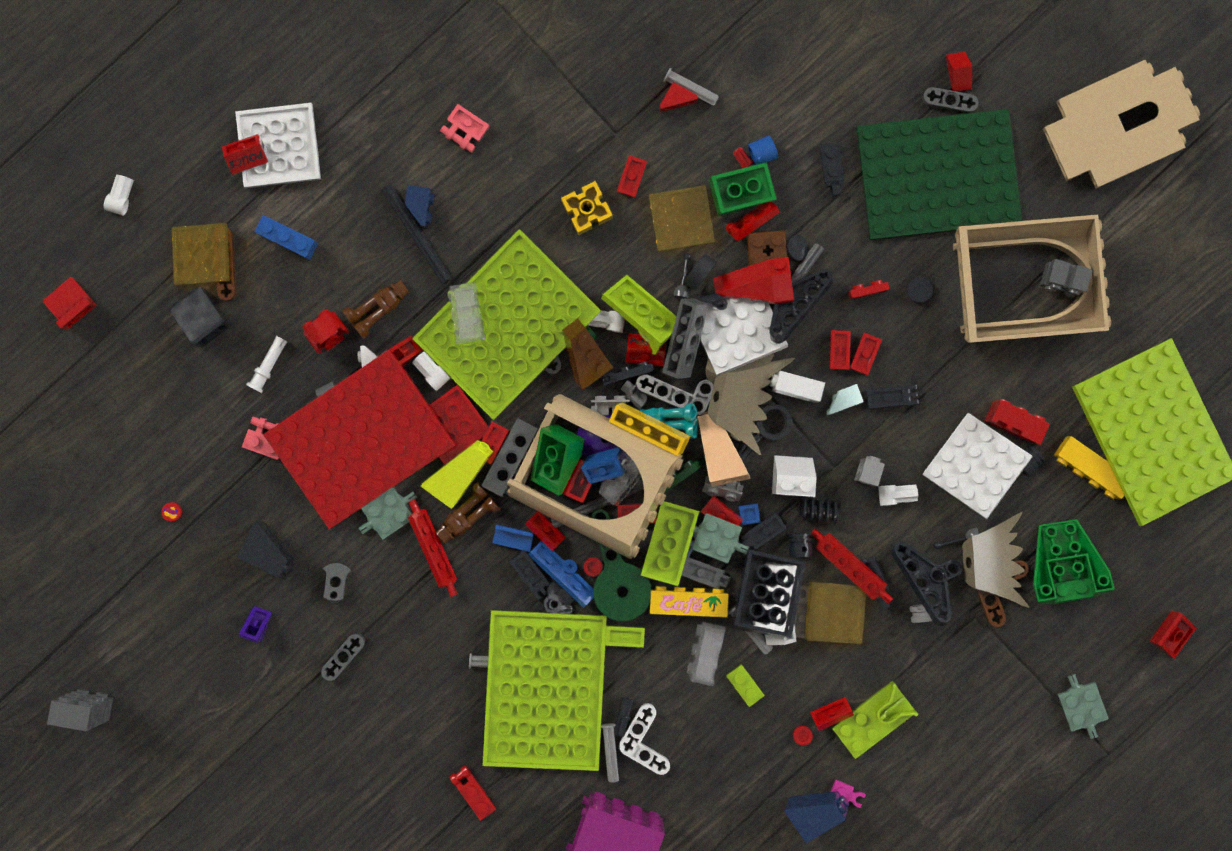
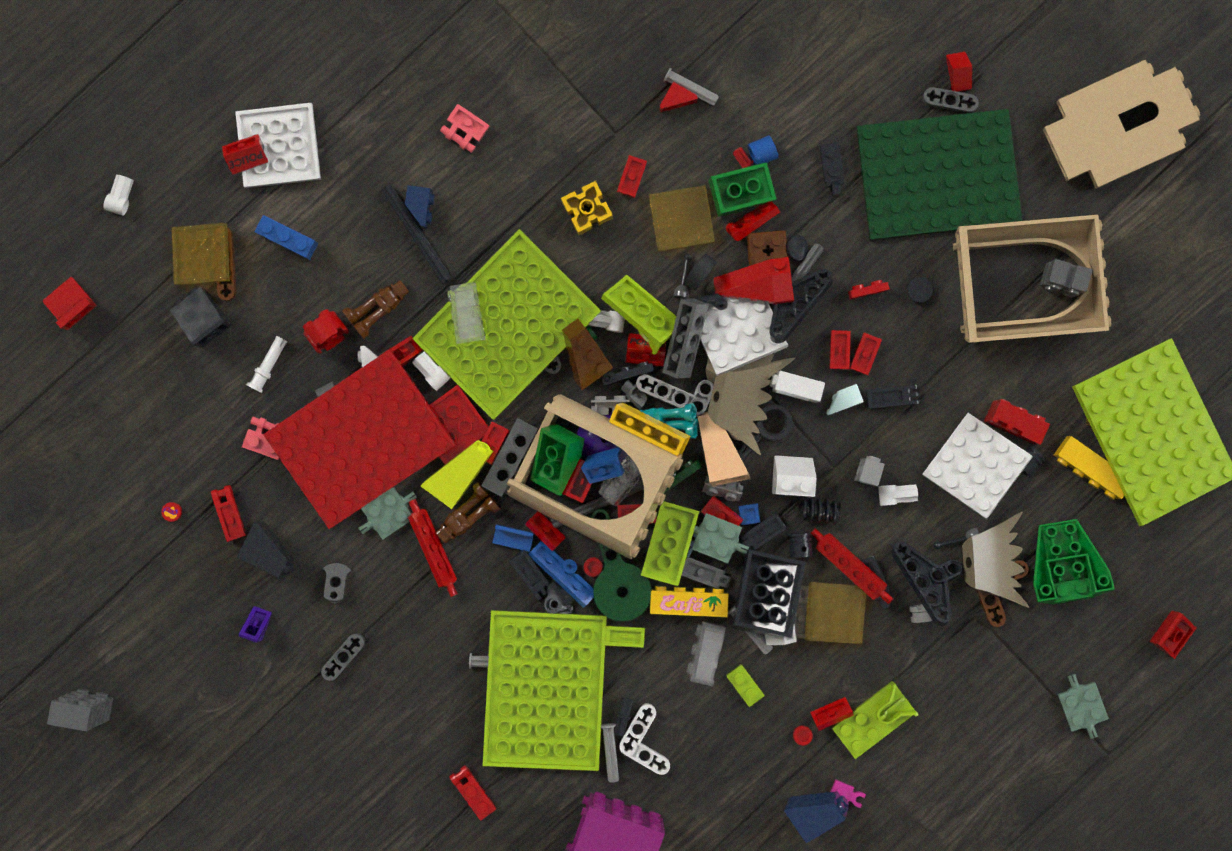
(228, 514): none -> red plate

